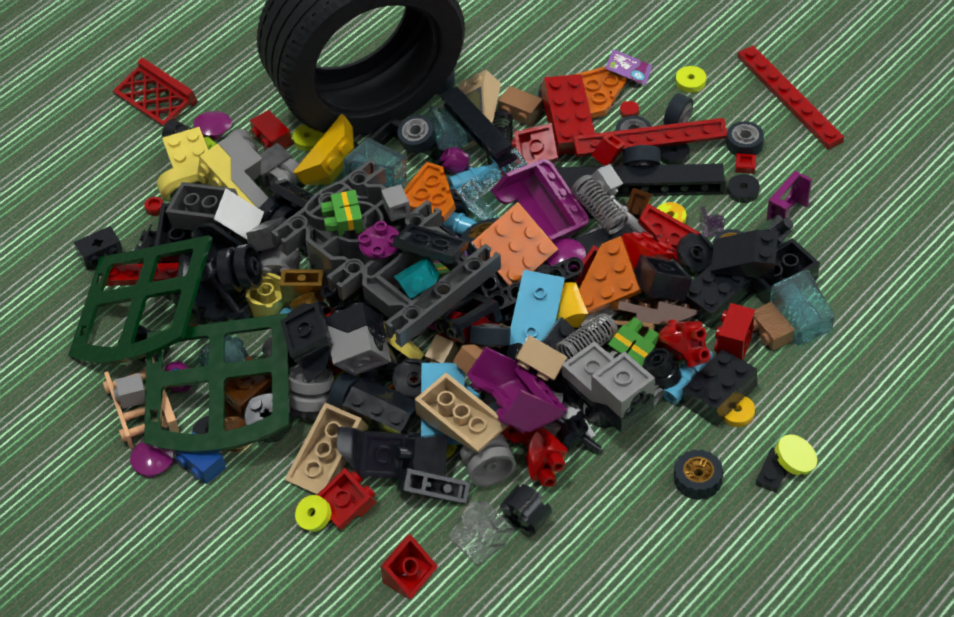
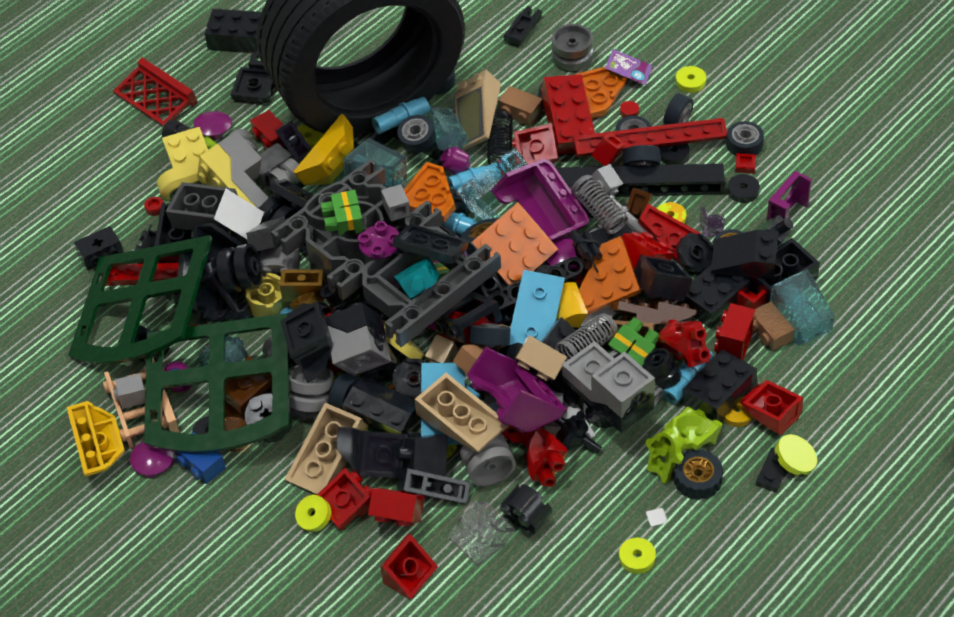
(95, 437): none -> yellow wedge
(232, 30): none -> black brick
(247, 77): none -> black plate
(293, 140): none -> black brick
(396, 115): none -> medium azure piece
(396, 505): none -> red brick
(478, 127): black piece -> none
(522, 26): none -> black hinge
(572, 47): none -> flat silver wheel
(586, 248): none -> black piece
(637, 564): none -> neon yellow piece
(656, 517): none -> white sticker
(683, 432): none -> lime hips
(751, 300): none -> red panel
(773, 406): none -> red slope
(790, 97): red plate -> none

